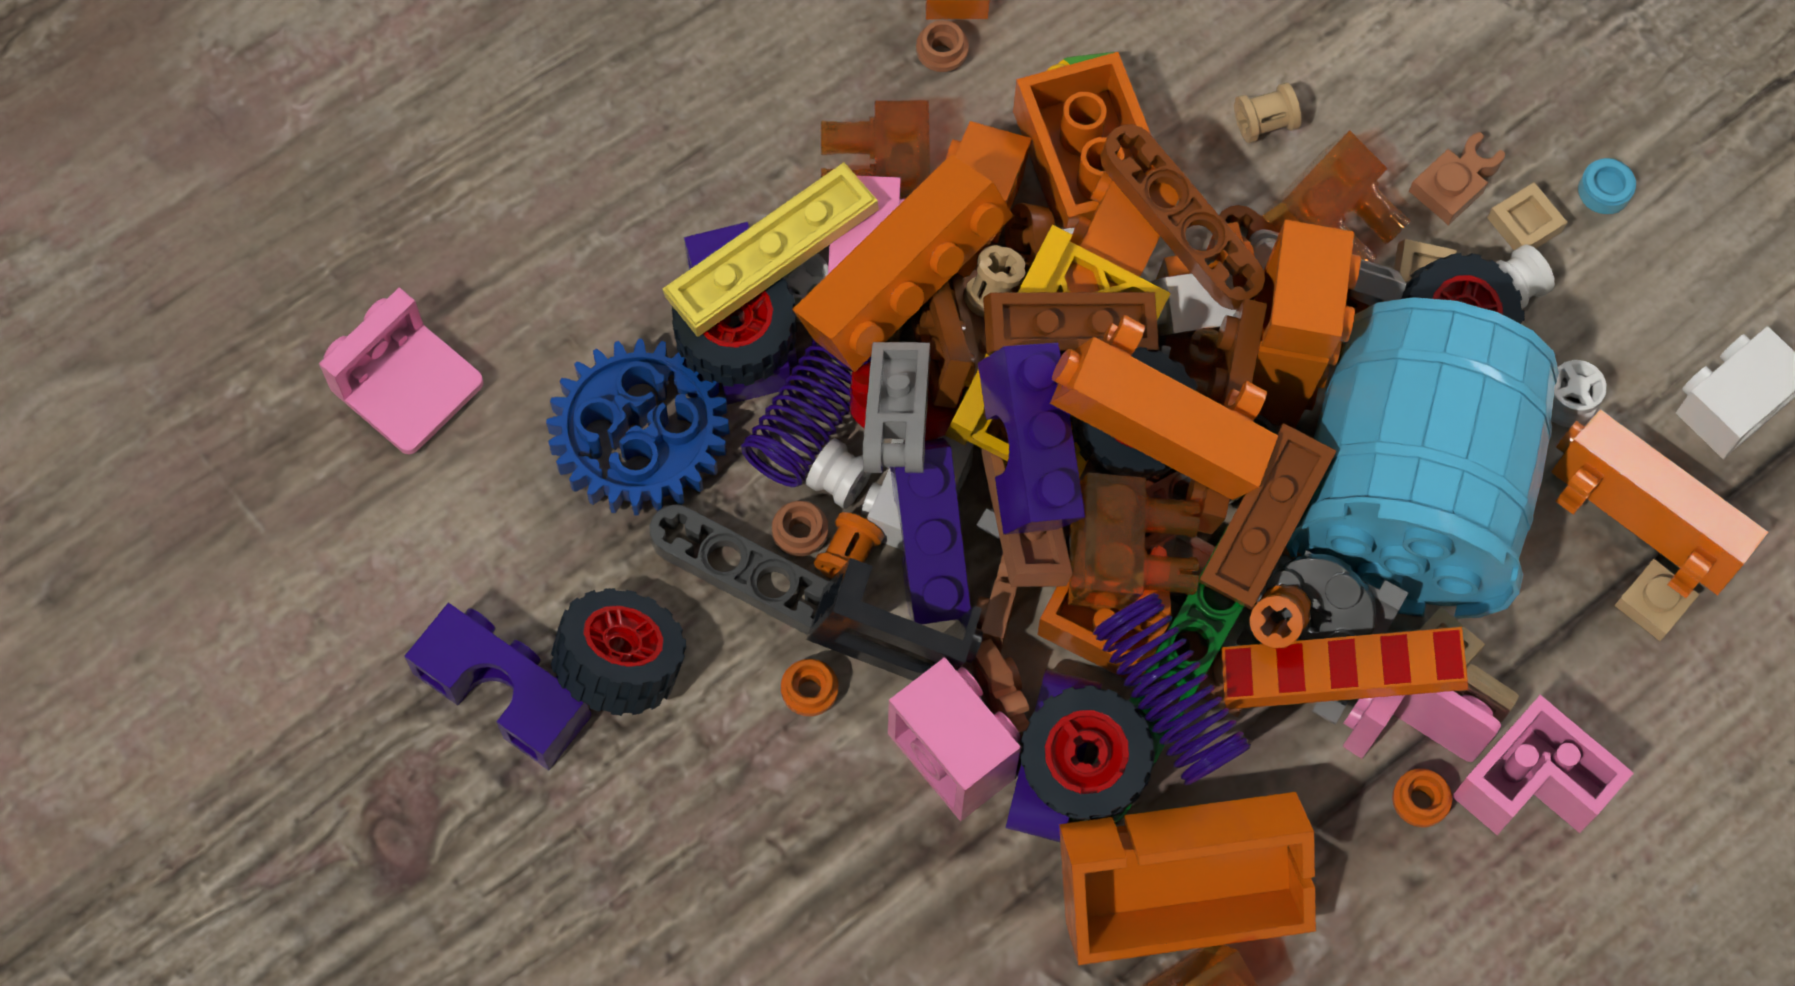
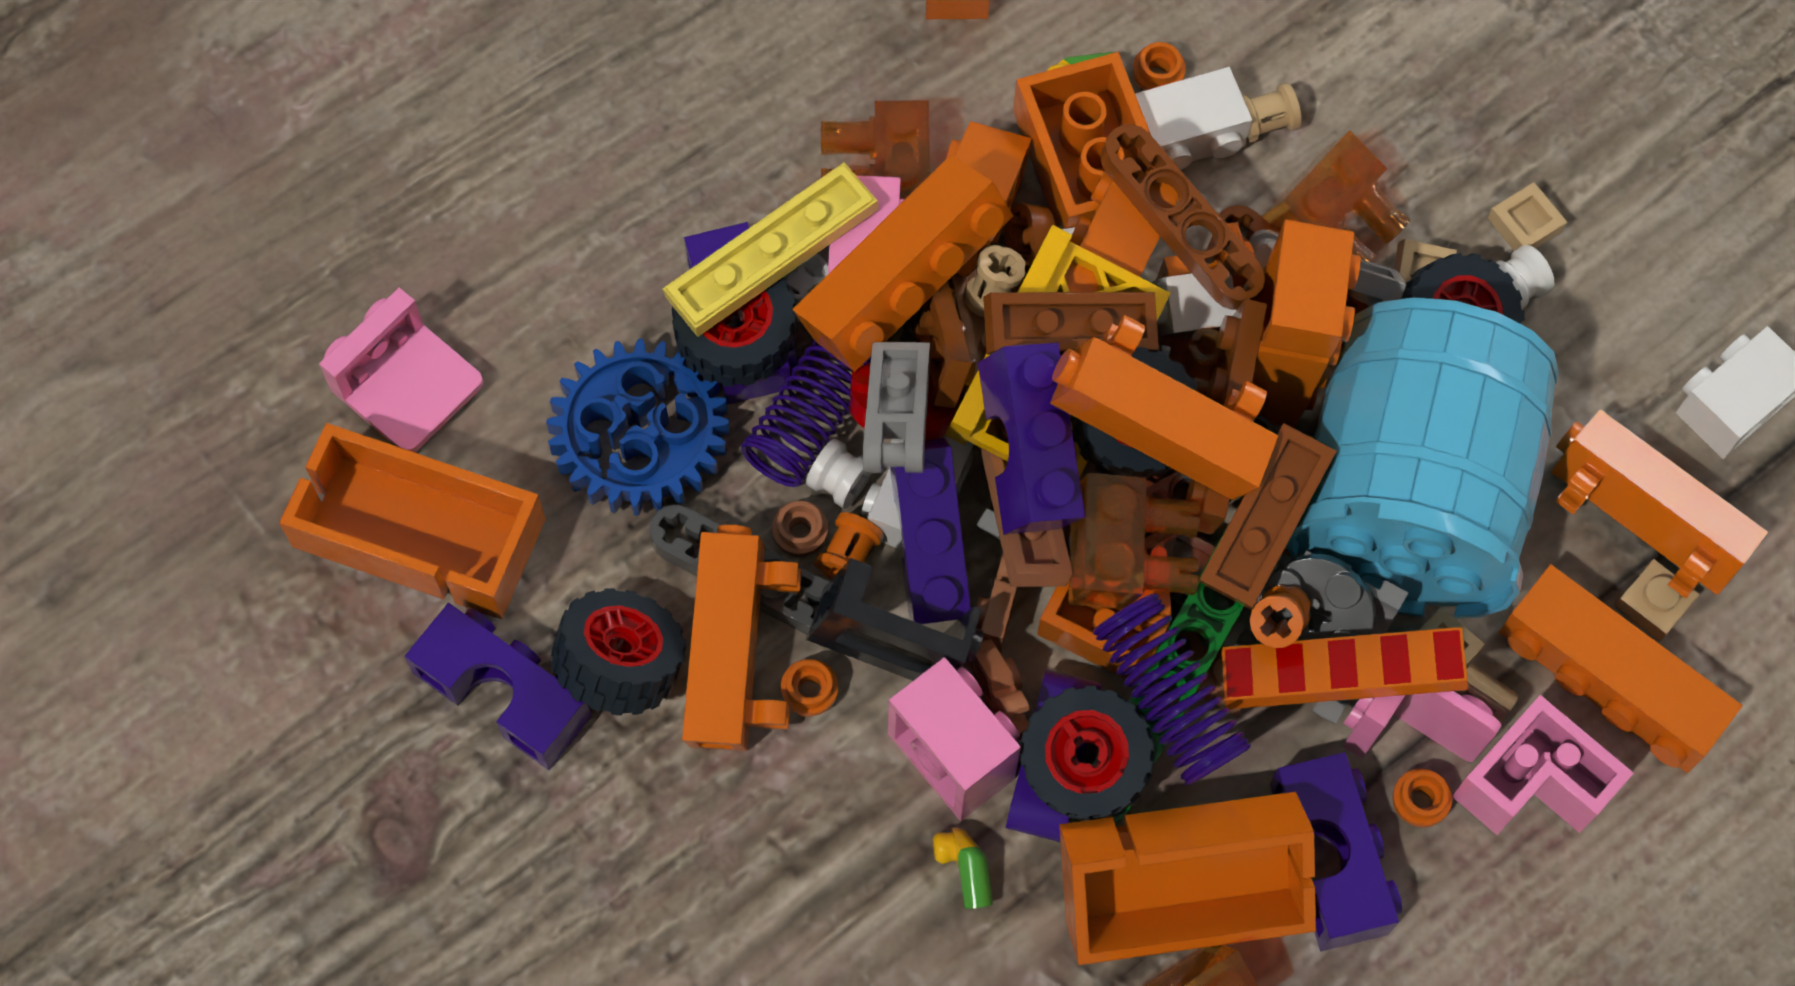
(413, 520): none -> orange piece
(725, 640): none -> orange brick
(942, 34): nougat plate -> none
(971, 862): none -> bright green arm
(1162, 56): none -> orange plate
(1197, 117): none -> white brick
(1358, 899): none -> dark purple arch
(1455, 182): nougat plate -> none
(1579, 381): white wheel -> none
(1607, 186): medium azure tile -> none
(1619, 670): none -> orange brick

